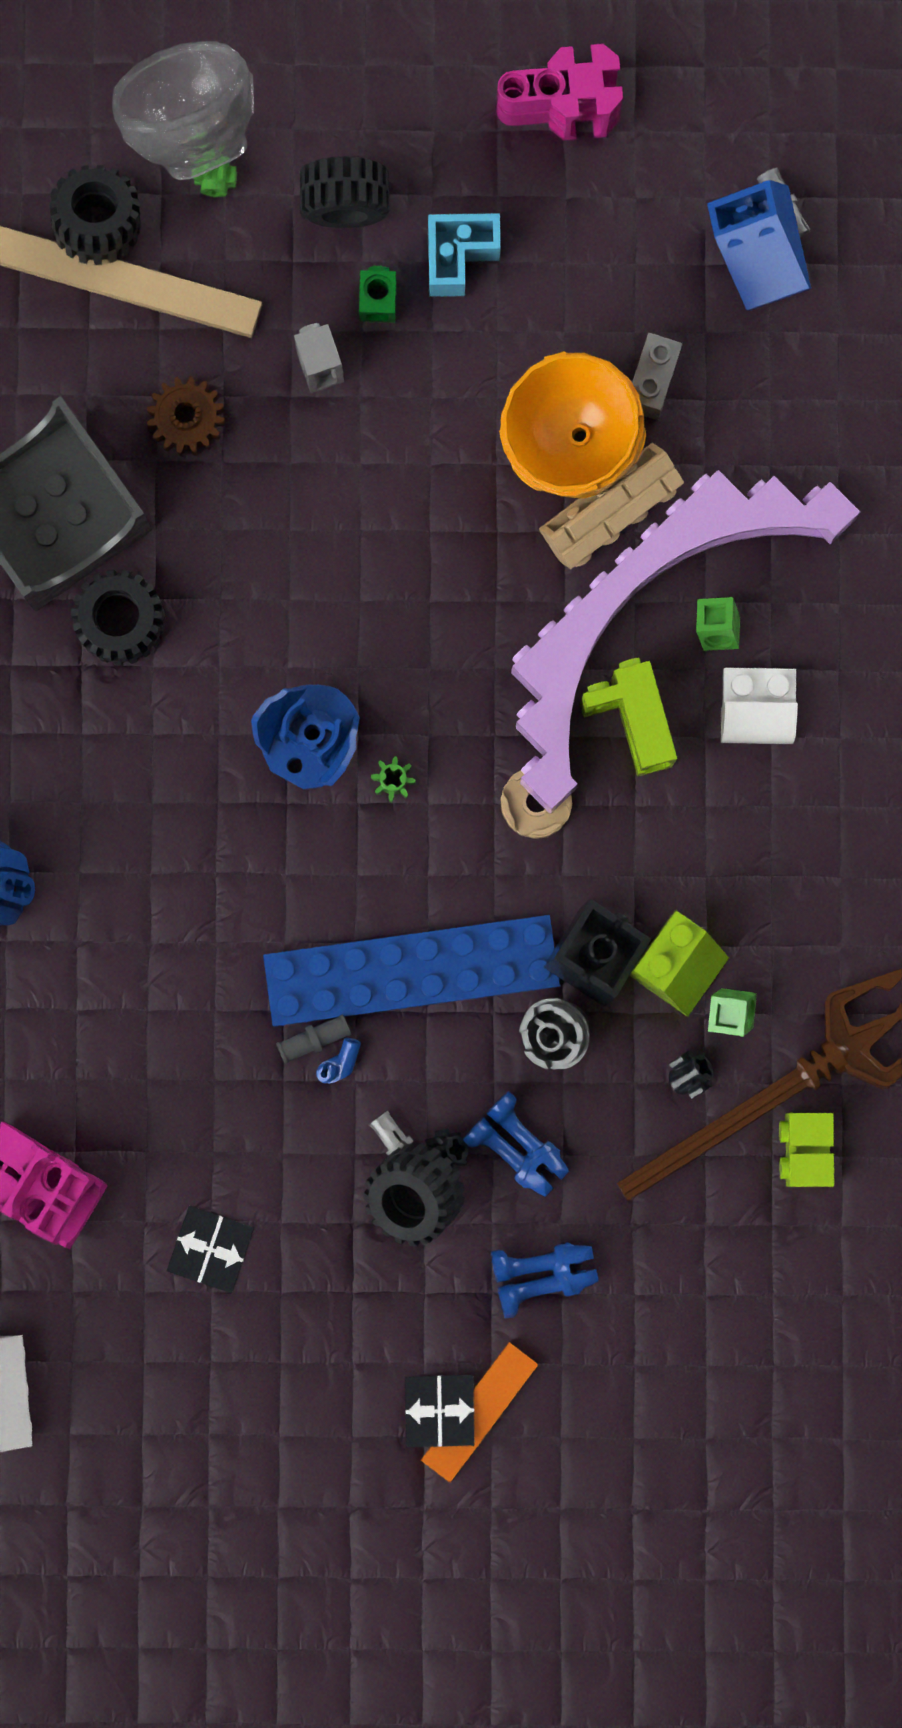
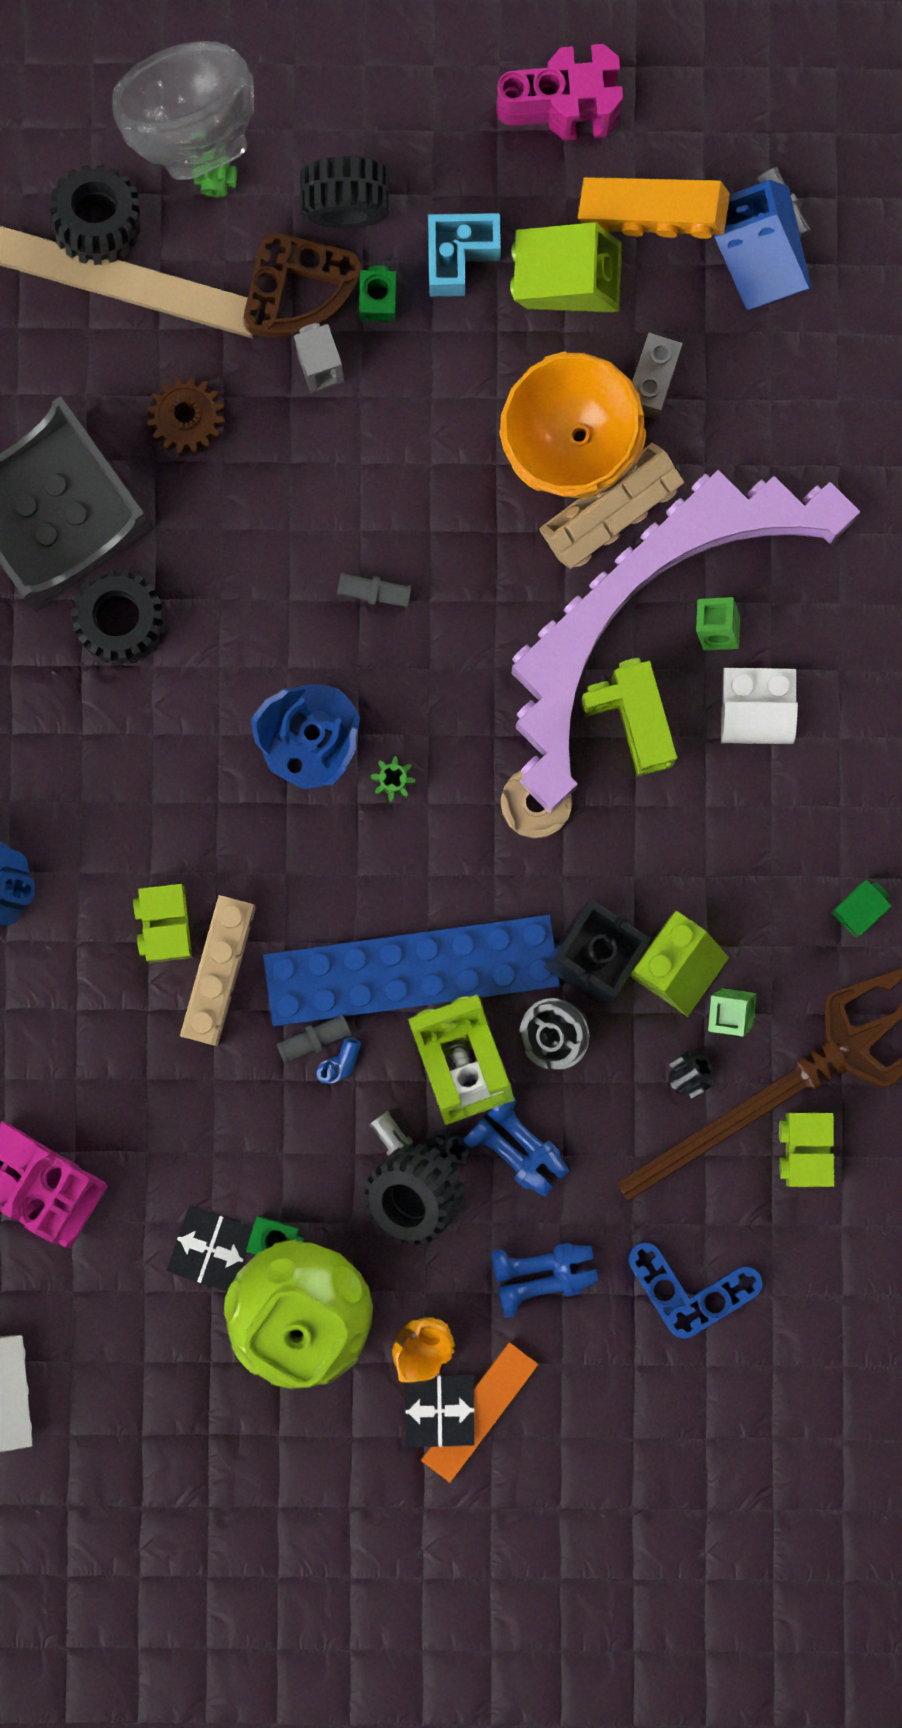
(164, 923): none -> lime piece
(218, 970): none -> tan brick
(261, 1230): none -> green brick
(291, 264): none -> reddish brown beam
(302, 1290): none -> lime rock
(374, 590): none -> dark grey pin
(422, 1349): none -> light orange hair
(450, 1034): none -> lime brick
(567, 268): none -> lime slope
(655, 206): none -> light orange brick
(681, 1302): none -> blue beam
(862, 907): none -> green brick

